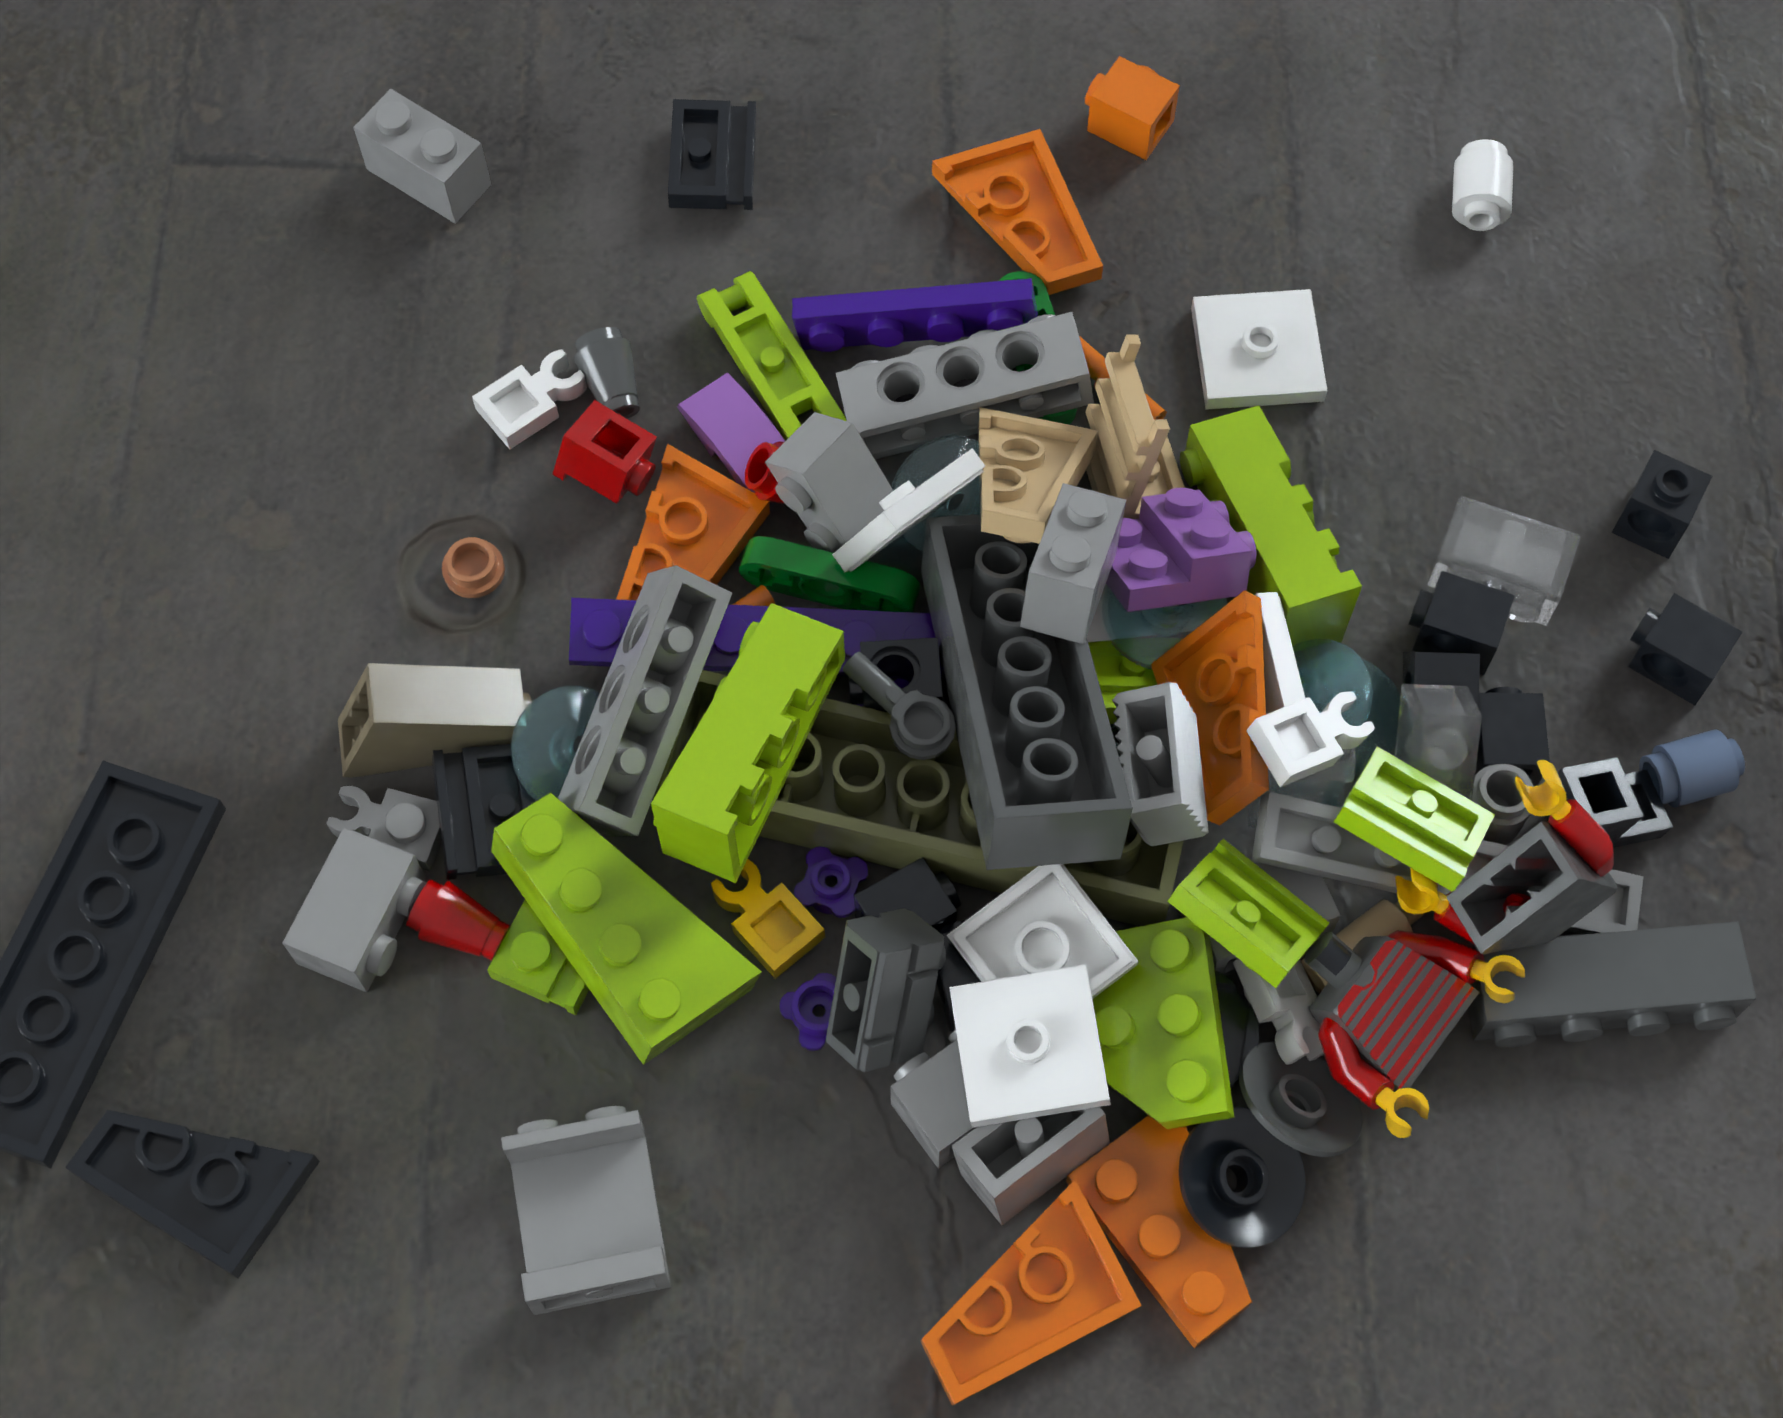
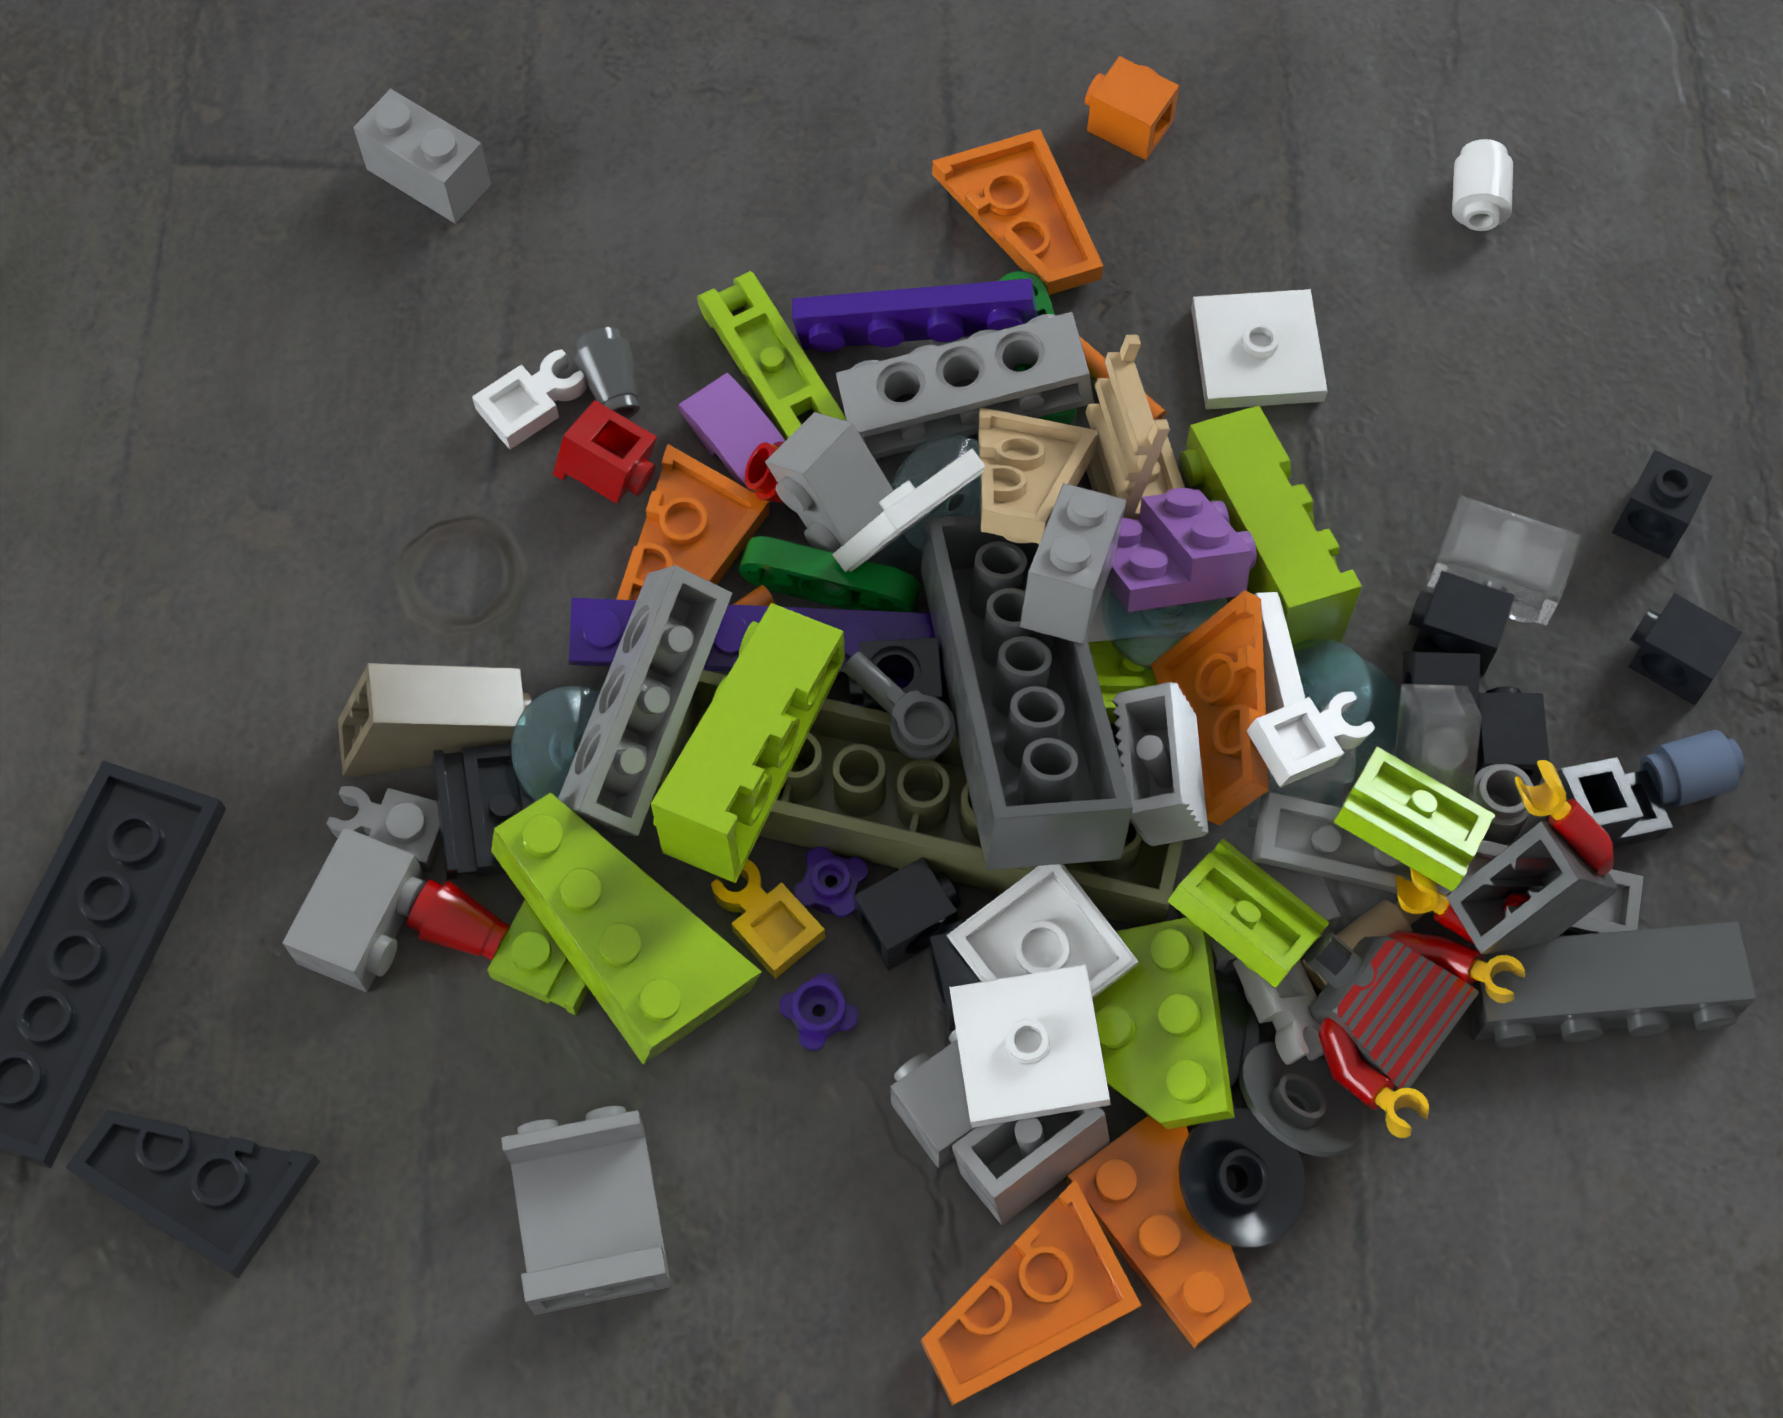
(473, 568): nougat plate -> none
(712, 154): black plate -> none
(885, 989): dark grey brick -> none

